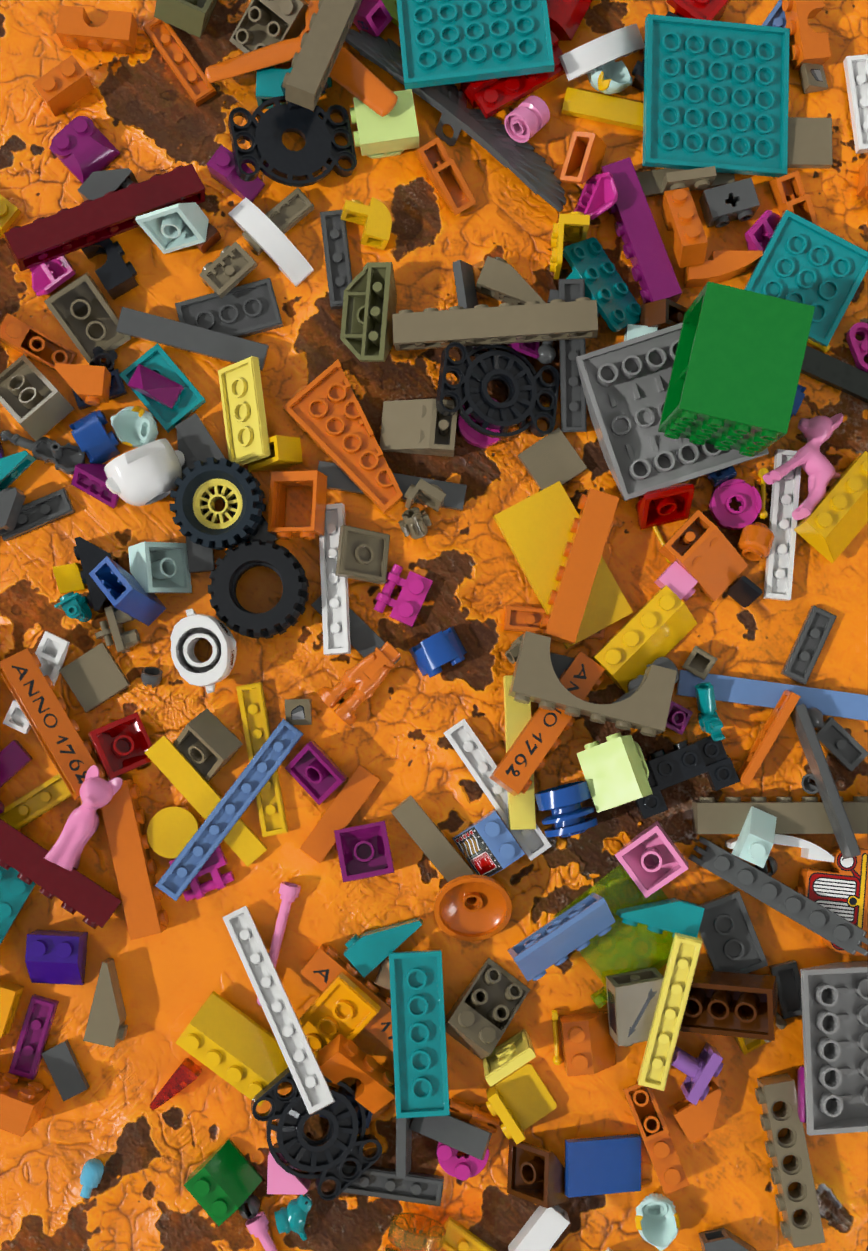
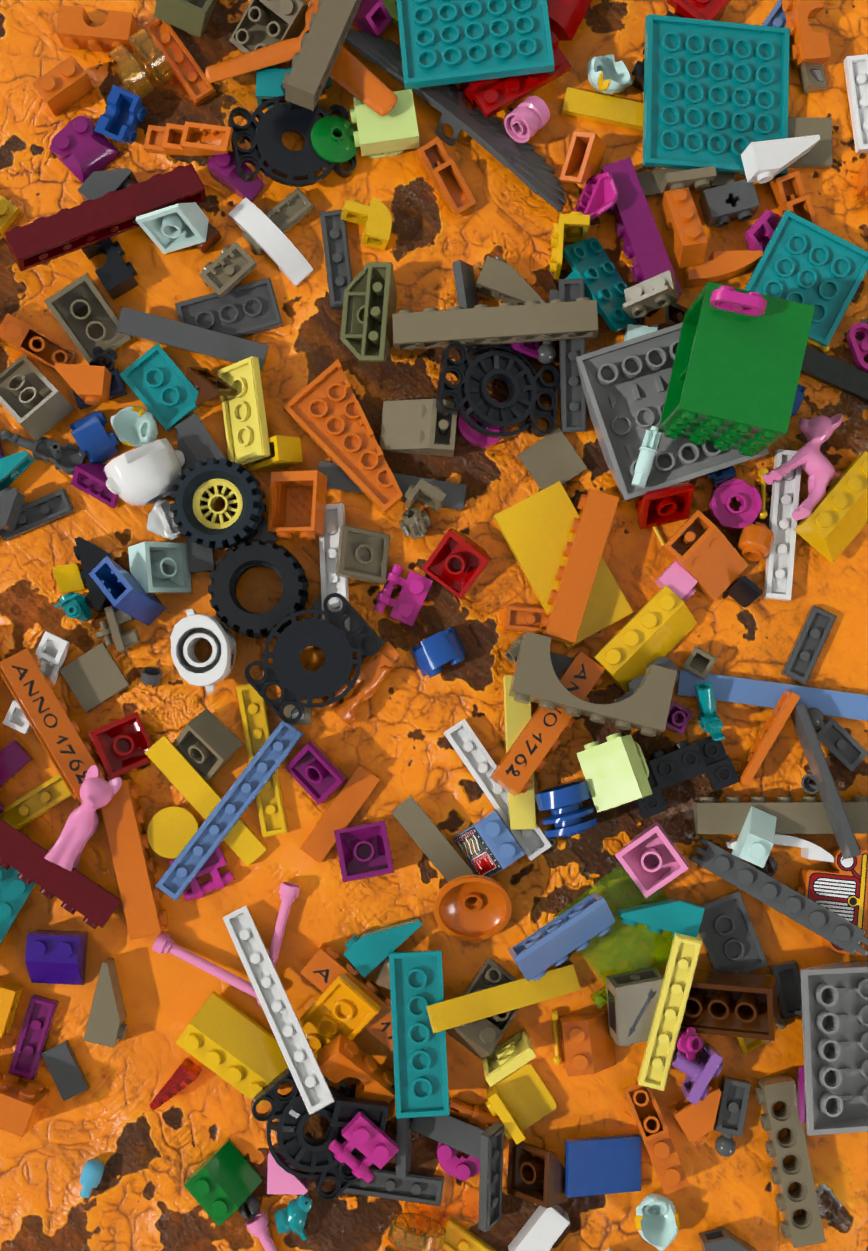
(51, 275): dark pink slope -> none
(121, 116): none -> blue cylinder
(136, 67): none -> clear yellow wheel
(155, 386): magenta slope -> none
(161, 520): none -> white piece
(166, 945): none -> bright pink piece
(188, 139): none -> orange slope
(212, 388): none -> reddish brown slope
(296, 680): none -> black piece
(330, 147): none -> green dish
(347, 1107): none -> black plate
(370, 1141): none -> dark pink plate
(456, 563): none -> red slope
(491, 1176): none -> dark grey tile
(502, 999): none -> yellow tile
(602, 51): white slope -> none
(646, 457): none -> light aqua piece
(650, 295): none -> dark tan bracket
(689, 1043): none -> dark pink plate
(731, 1114): none -> dark grey plate
(742, 303): none -> dark pink plate
(768, 158): none -> white slope

